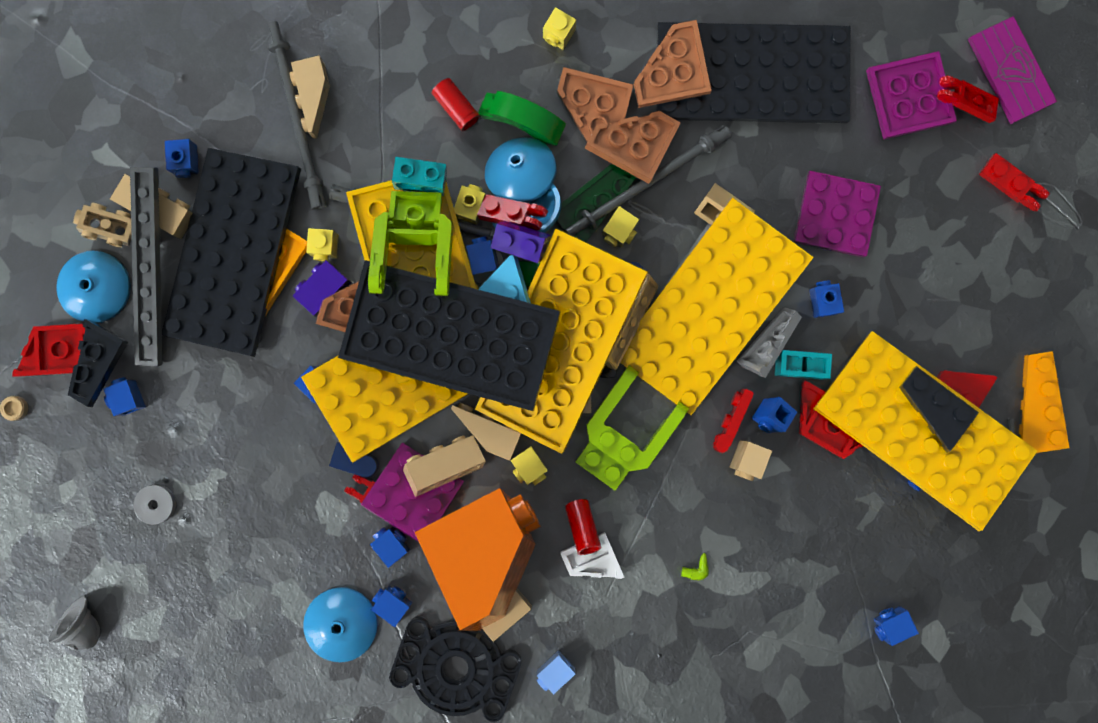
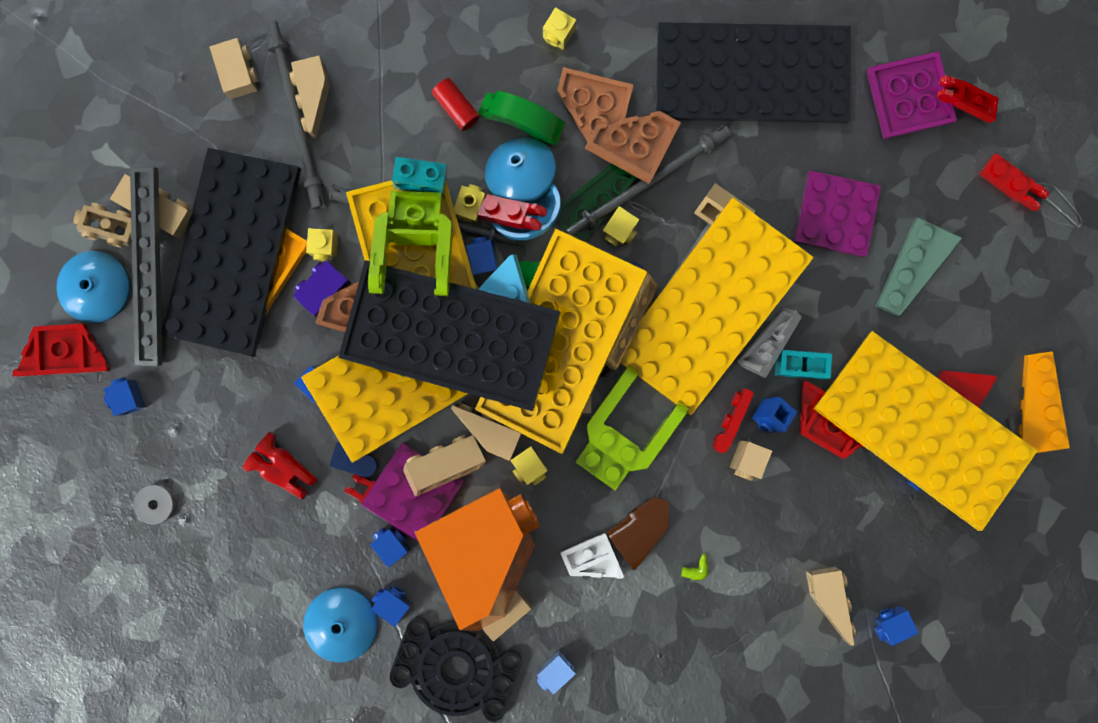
(14, 408): tan tile -> none
(76, 627): light grey piece -> none
(96, 362): black wing -> none
(181, 158): blue brick -> none
(234, 69): none -> tan brick
(282, 470): none -> red piece
(520, 241): dark purple brick -> none
(583, 527): red pin -> none
(640, 530): none -> reddish brown panel
(675, 68): nougat plate -> none
(826, 299): blue brick -> none
(828, 592): none -> tan slope
(918, 260): none -> sand green wing
(941, 409): black wing -> none
(1012, 70): magenta tile -> none

